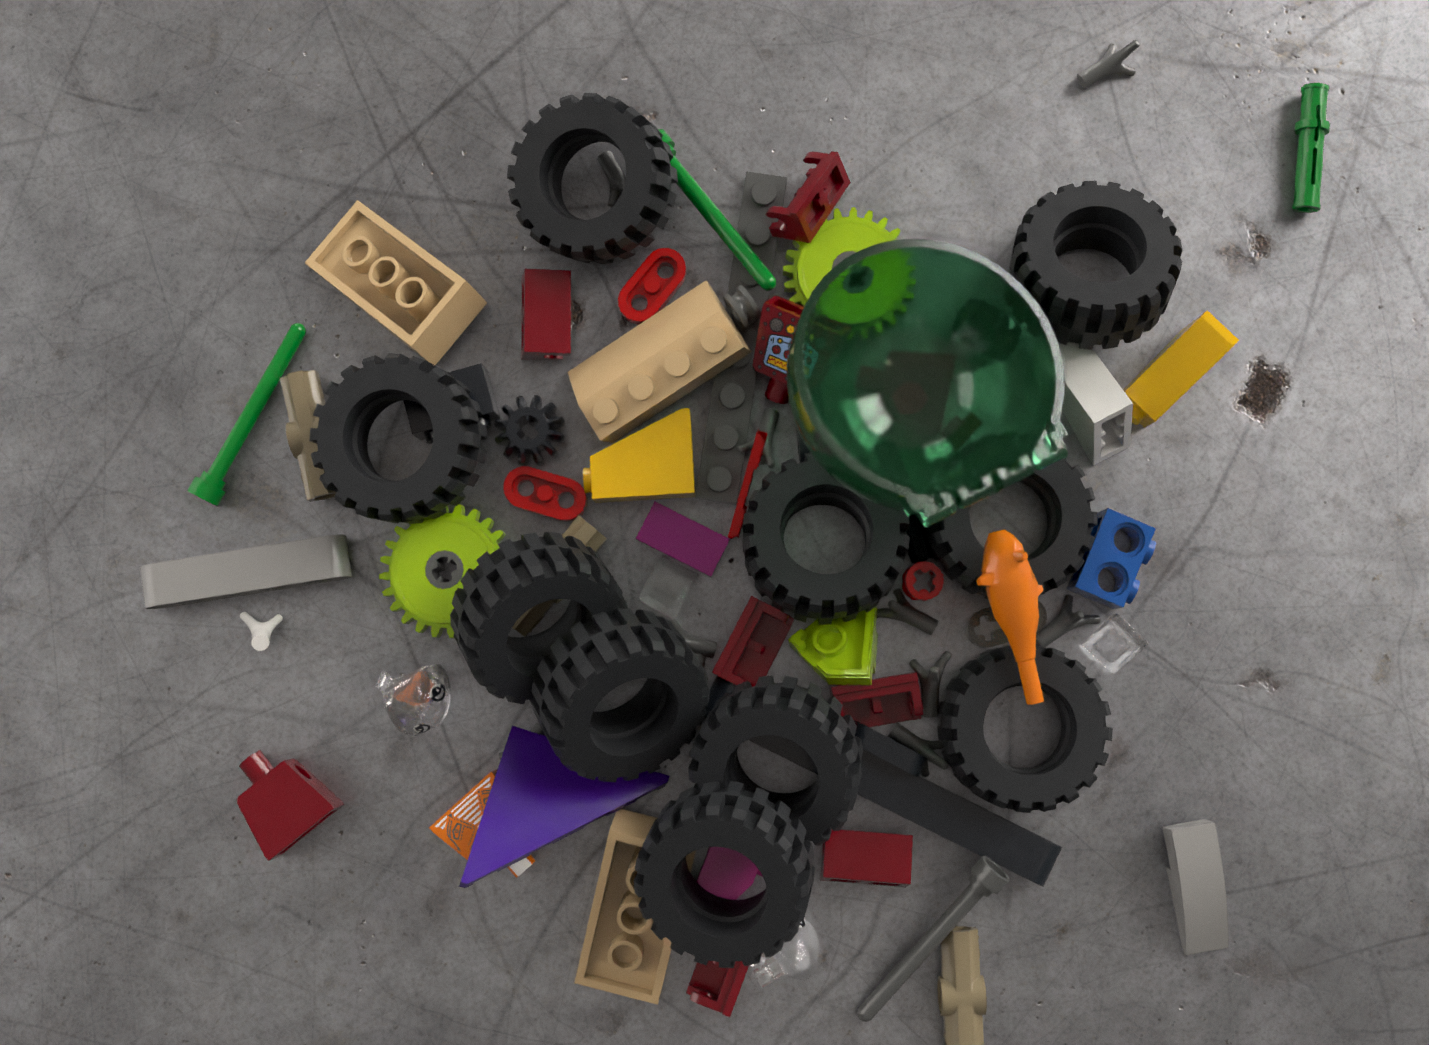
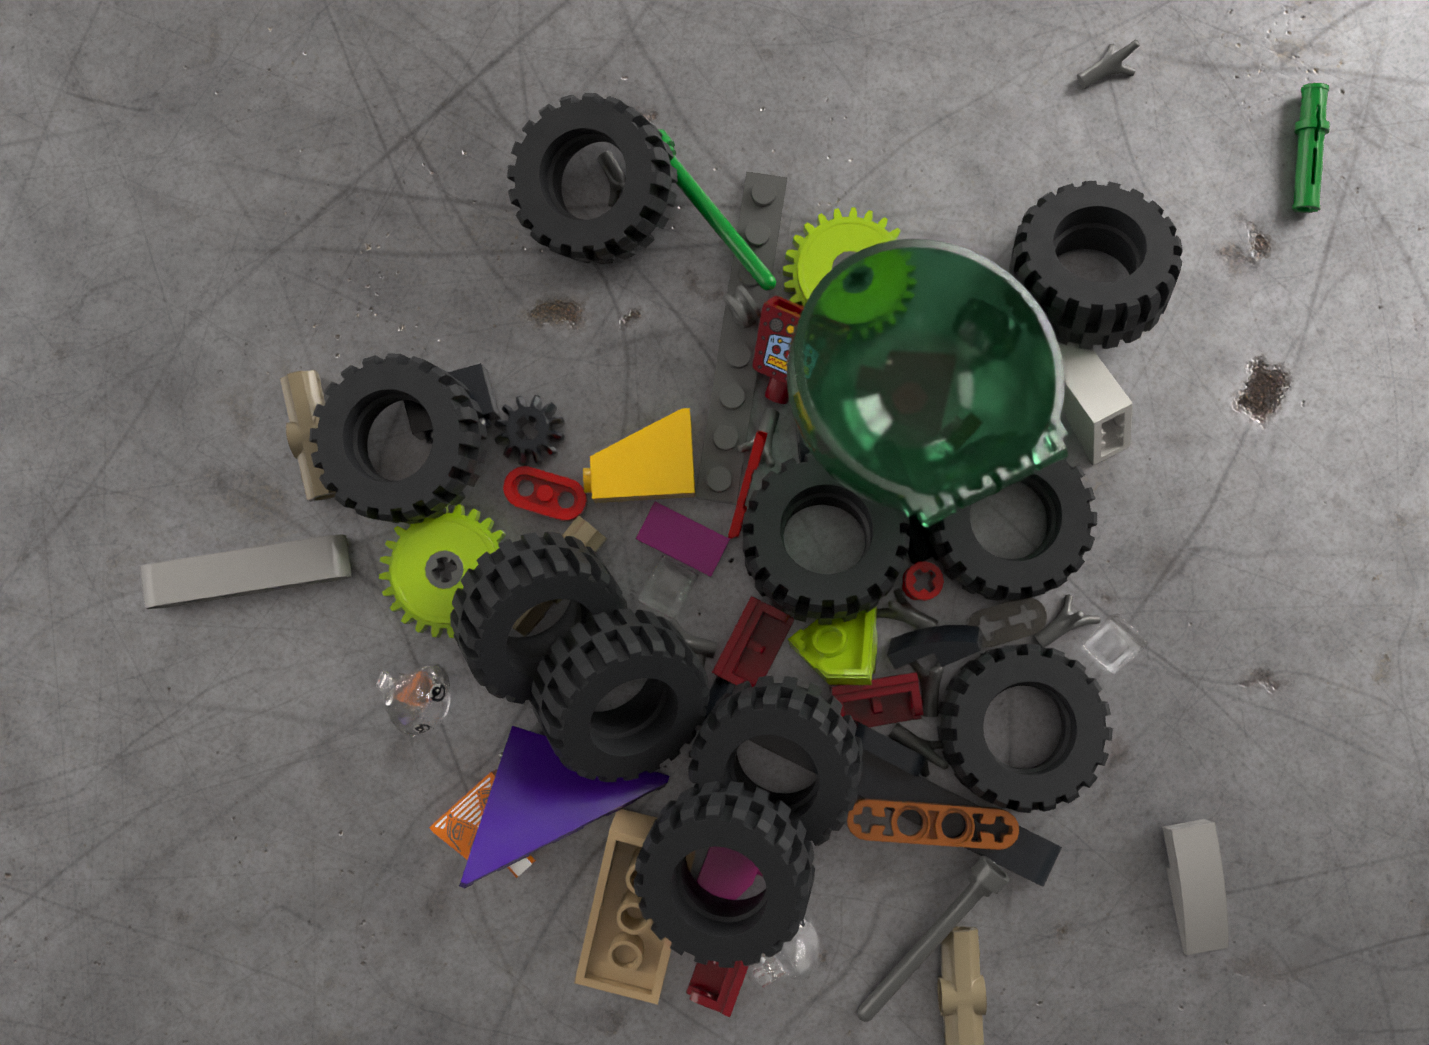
(211, 484): green piece -> none
(260, 630): white bar -> none
(283, 803): dark red torso -> none
(396, 282): tan slope -> none
(545, 314): dark red hinge -> none
(650, 286): red plate -> none
(657, 363): tan slope -> none
(813, 200): dark red hinge -> none
(867, 858): dark red hinge -> none
(931, 829): none -> dark orange beam
(946, 642): none -> black slope
(1014, 603): orange piece -> none
(1107, 556): blue brick -> none
(1178, 367): yellow slope -> none

